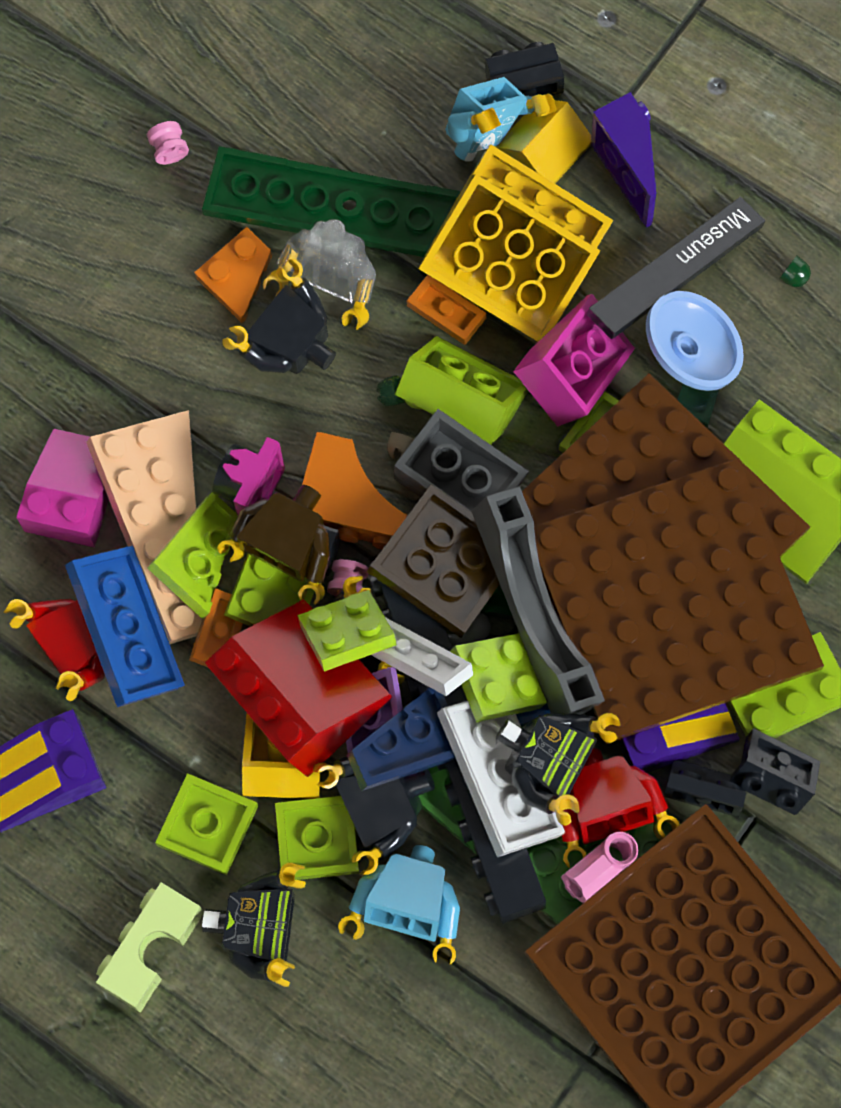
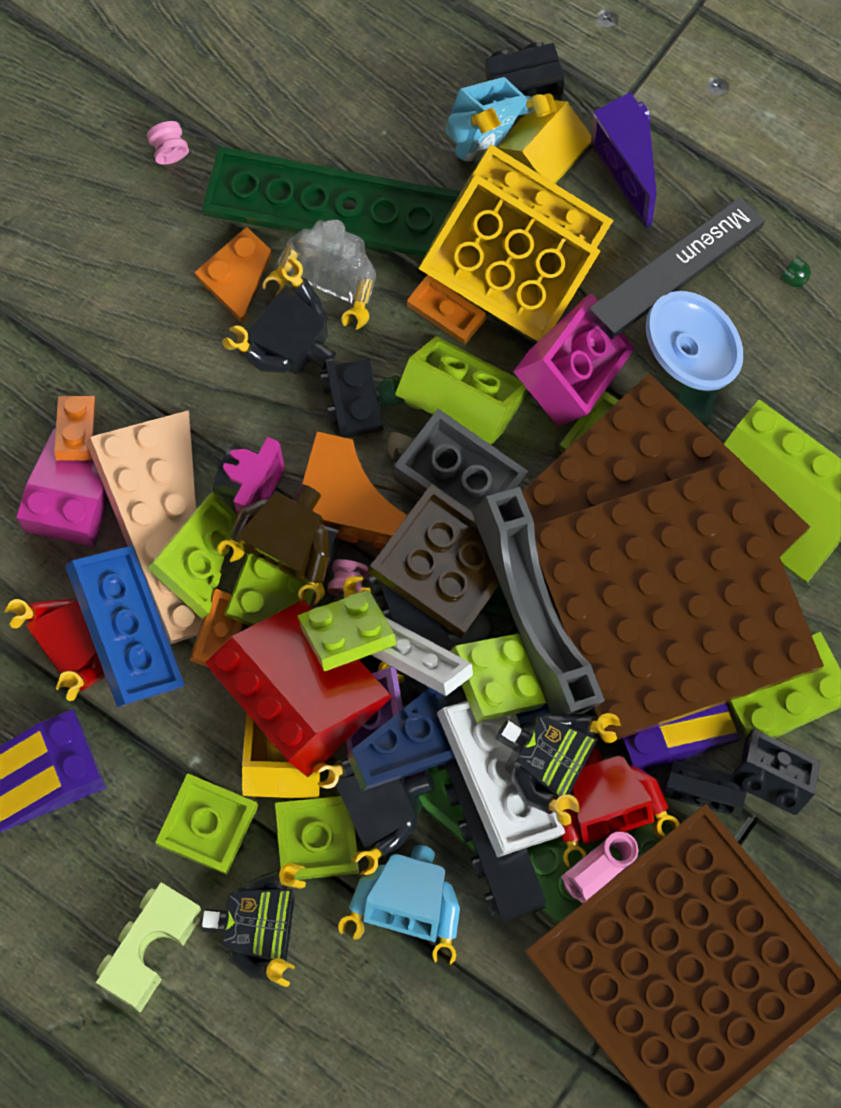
(74, 427): none -> orange plate
(354, 398): none -> black bracket

